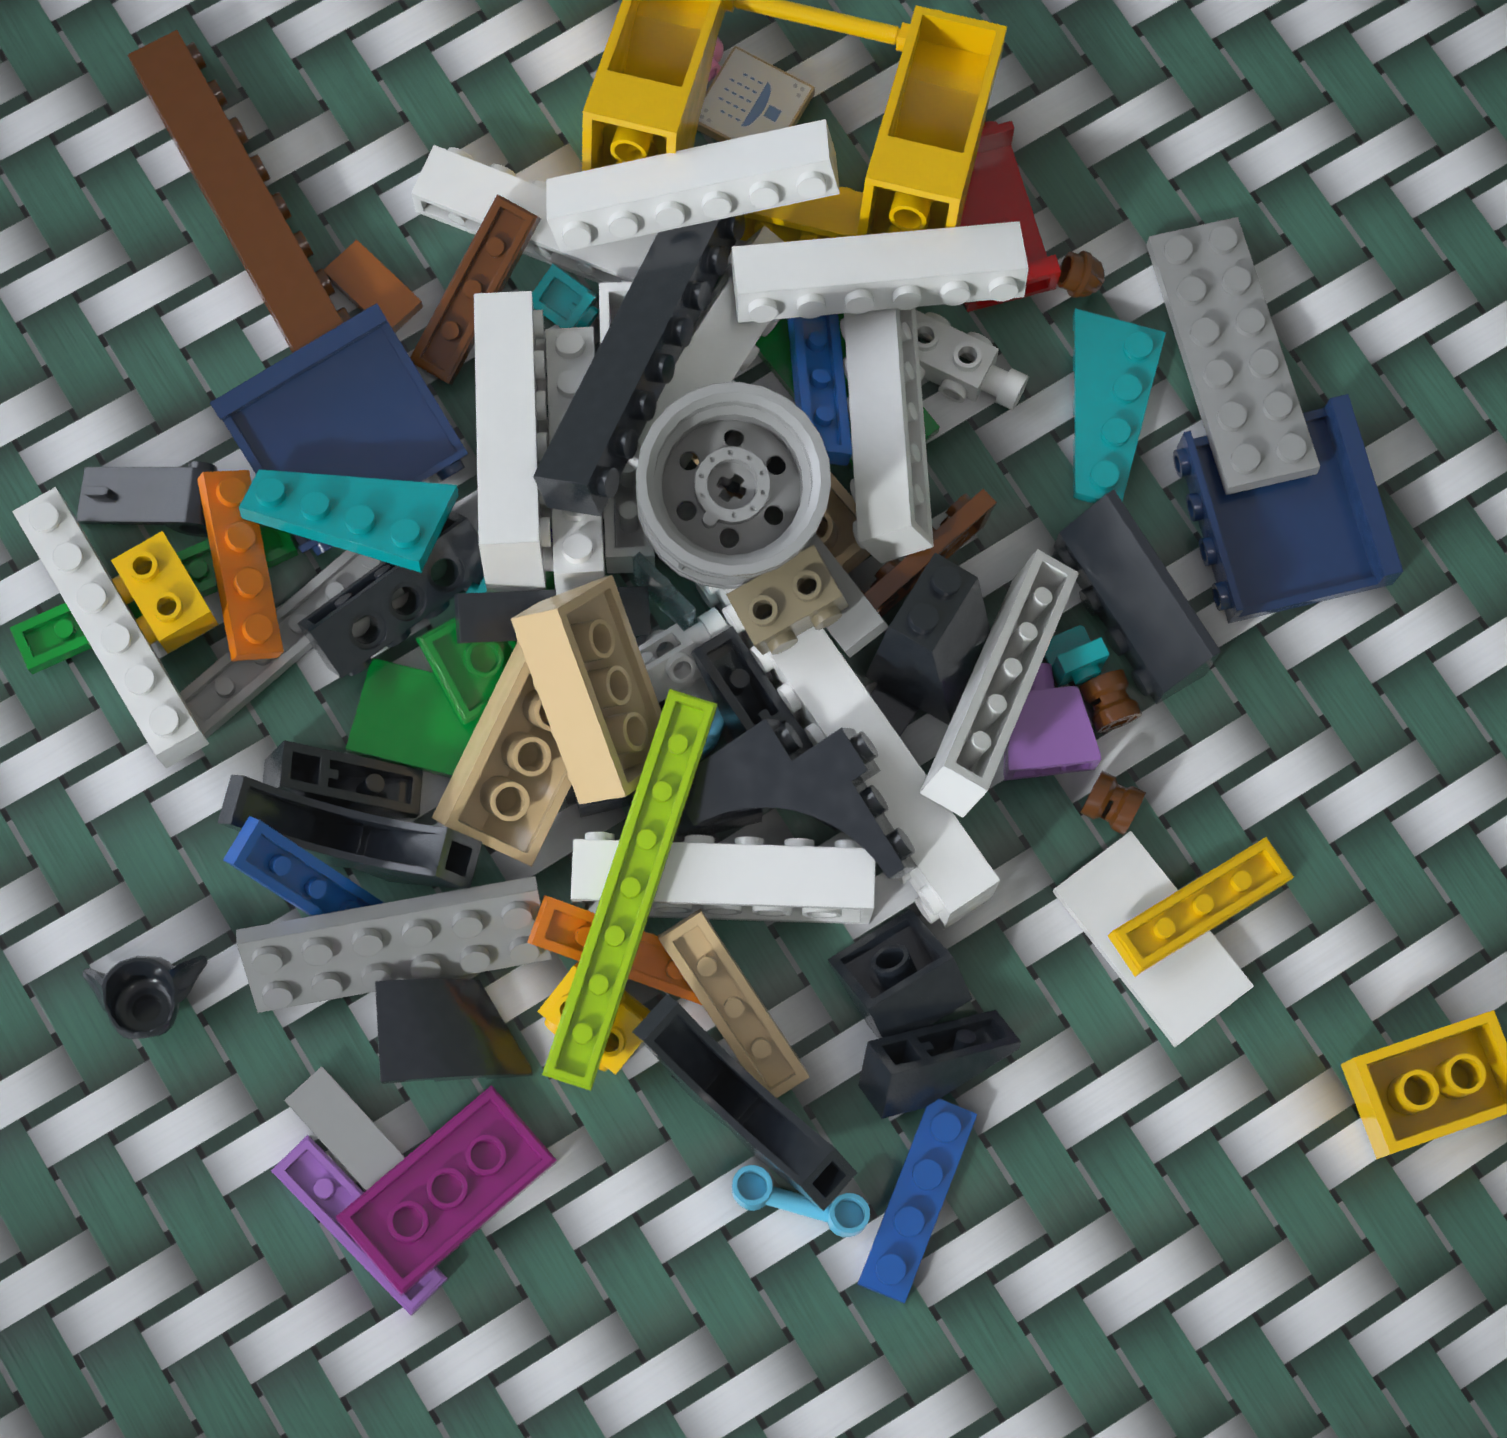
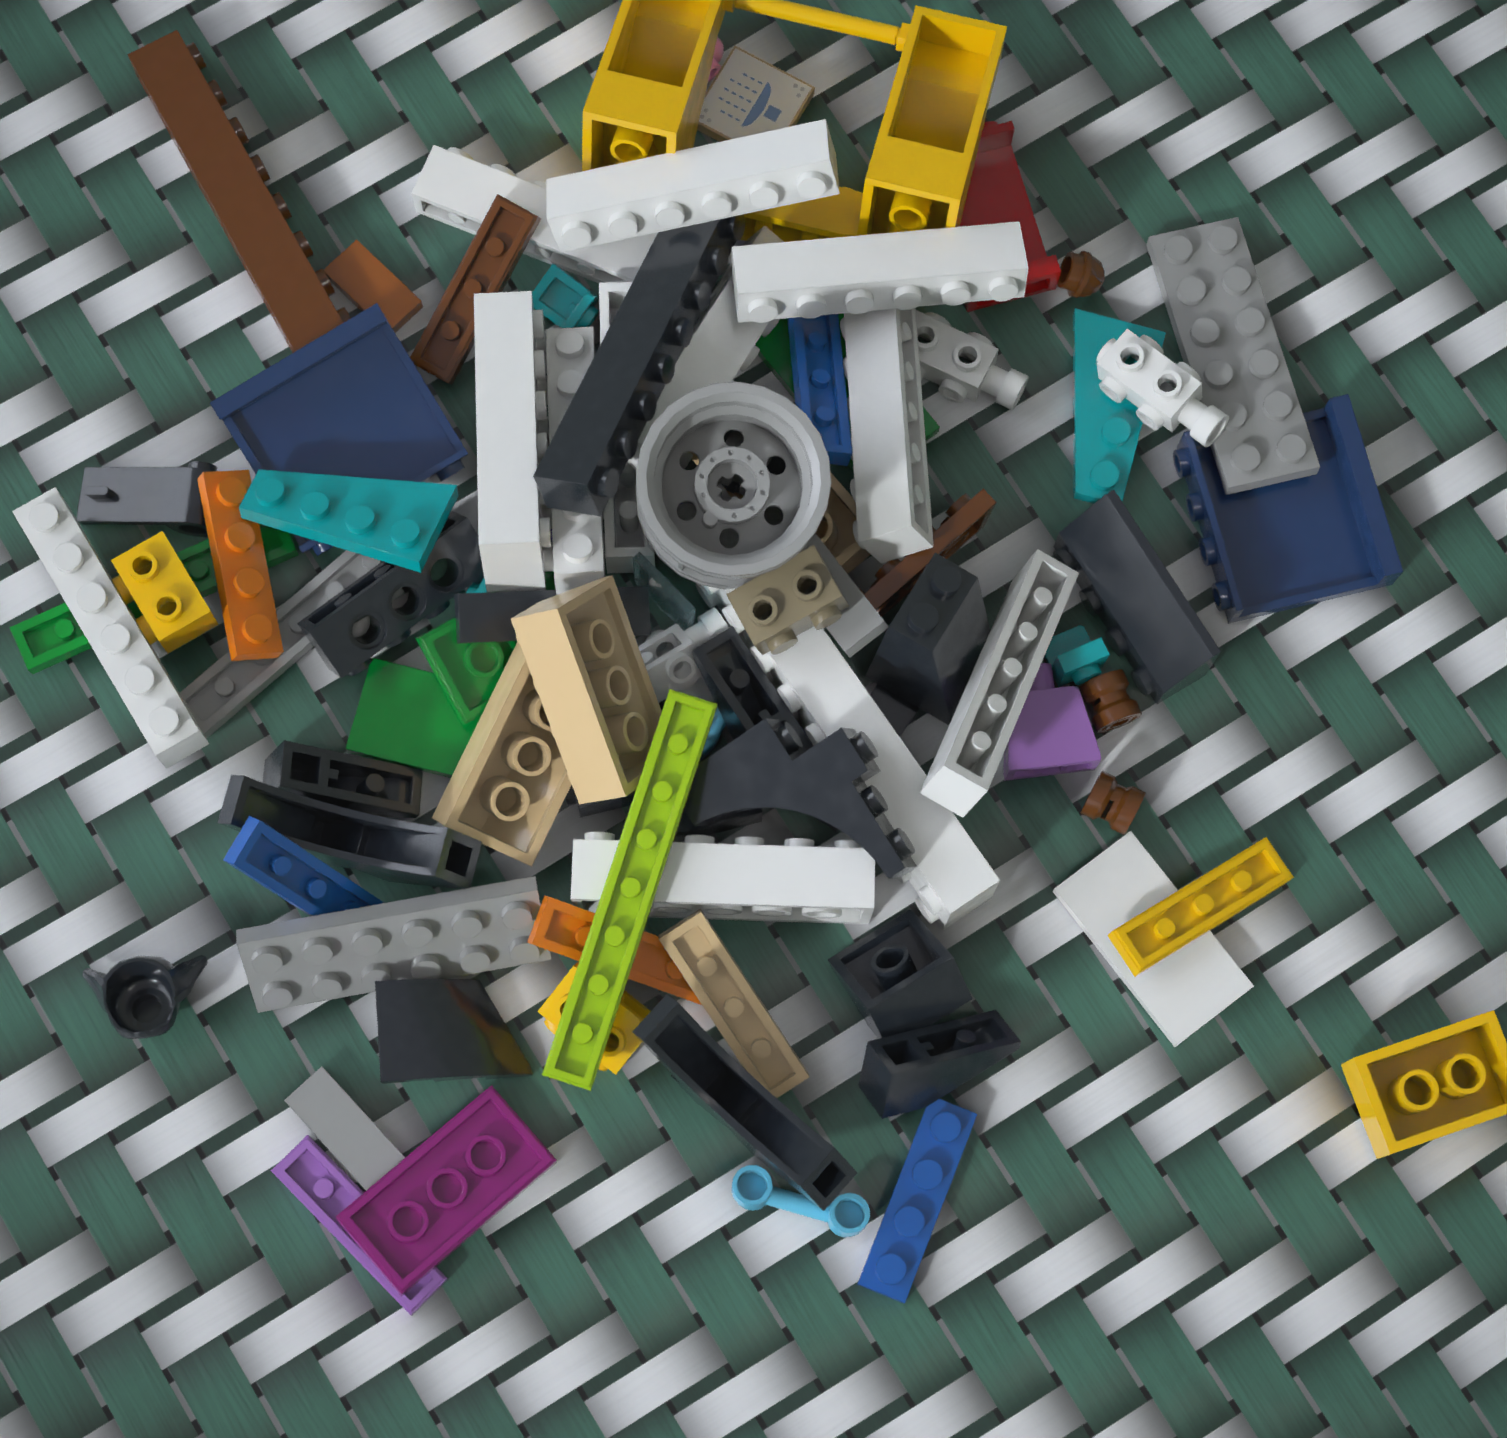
(1142, 383): none -> white brick

